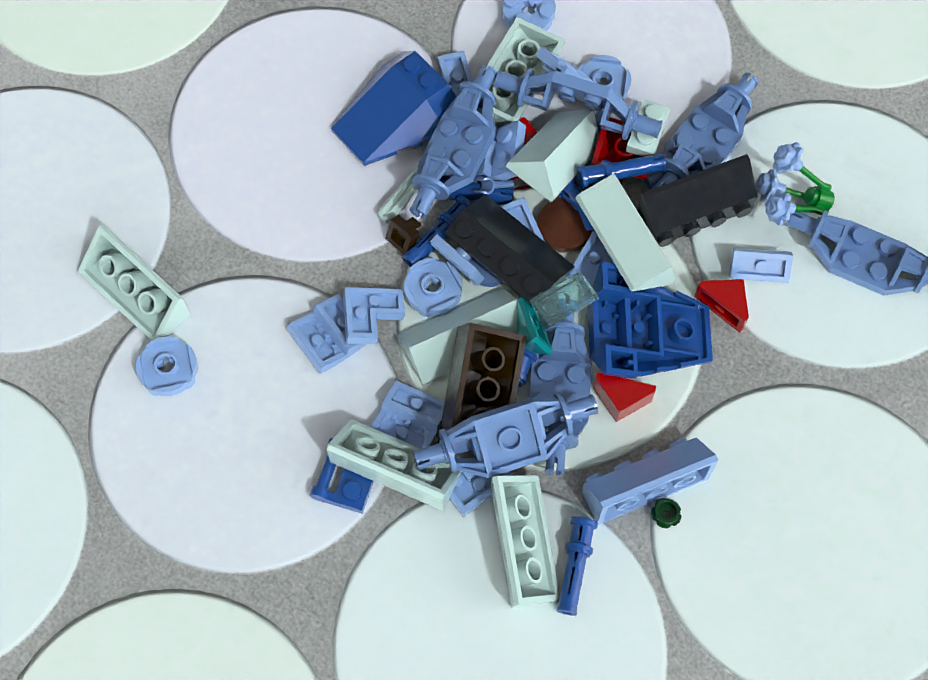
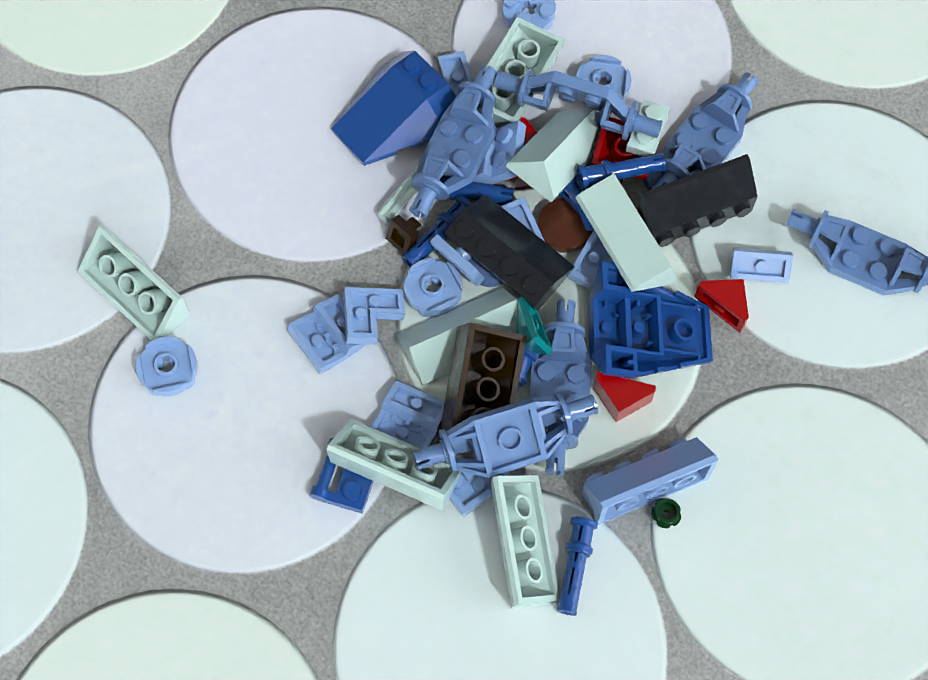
(489, 185): medium blue hand -> none
(553, 62): light blue plate -> none
(563, 299): clear light blue slope -> none
(778, 195): light blue plant -> none

